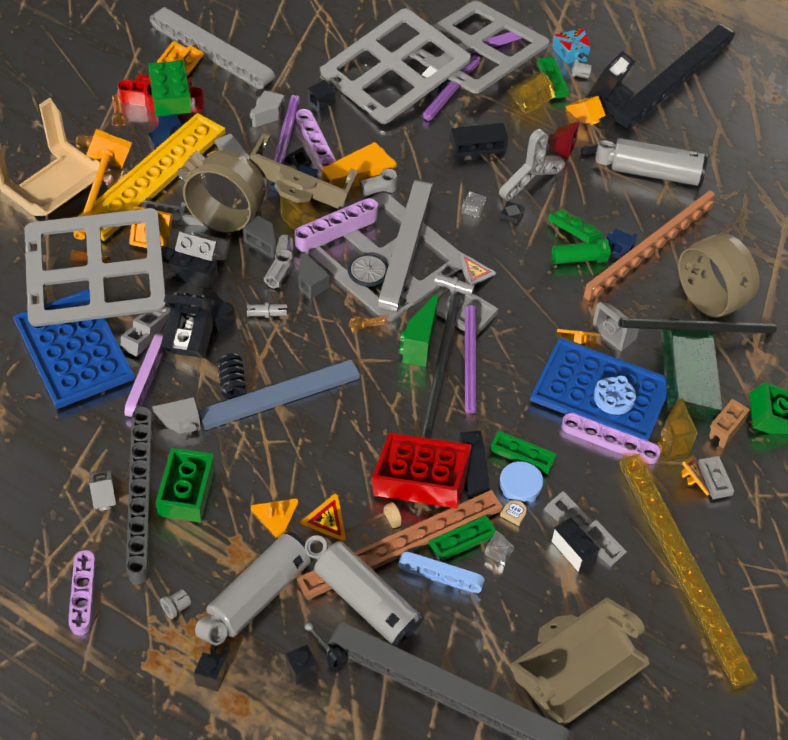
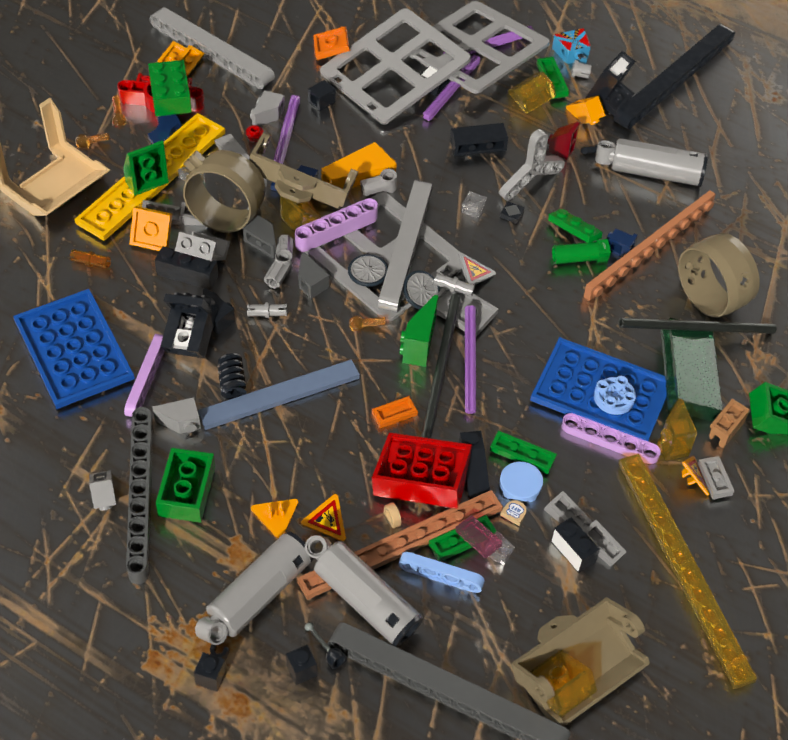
(82, 592): lavender beam -> none
(95, 270): light grey window -> none
(109, 151): light orange tile -> none
(143, 331): light grey slope -> none
(146, 168): none -> green slope
(175, 603): light grey bush -> none
(254, 133): none -> red plate
(298, 158): black slope -> none
(316, 134): lavender beam -> none
(331, 43): none -> orange tile
(394, 412): none -> orange tile
(419, 288): none -> light grey wheel
(478, 536): none -> clear pink tile
(570, 680): none -> clear yellow slope
(580, 336): light orange piece -> none
(606, 324): light grey slope -> none

